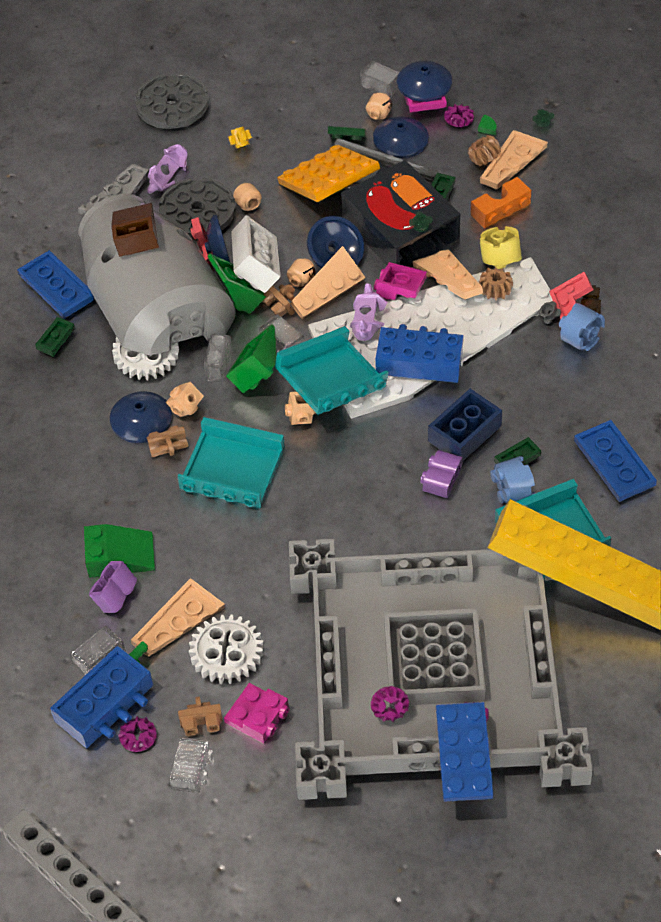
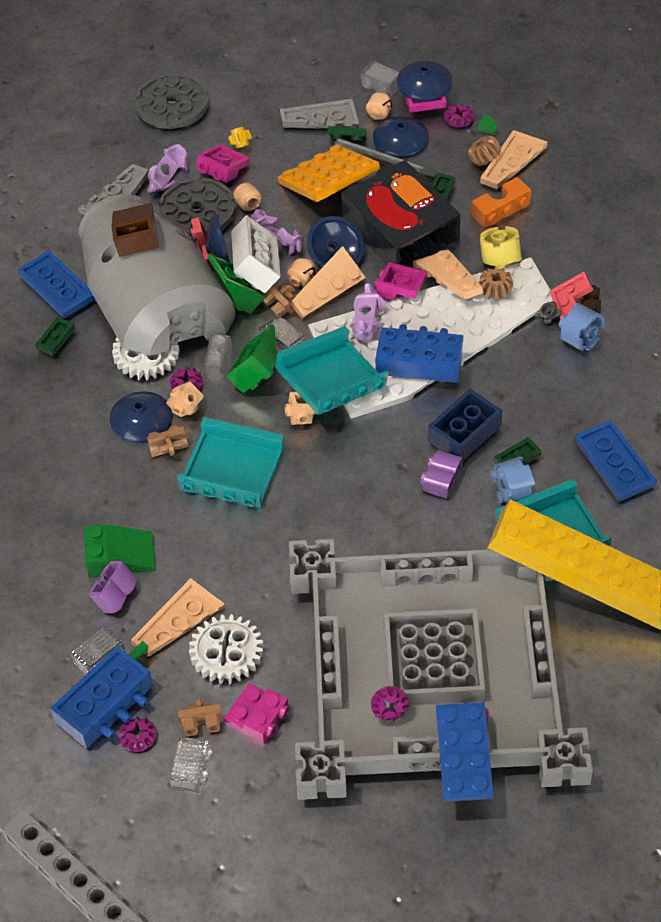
(179, 377): none -> magenta gear
(221, 162): none -> dark pink plate
(284, 236): none -> lavender piece
(321, 115): none -> light grey wing
(420, 222): clear green plate -> none
(543, 118): clear green plate -> none

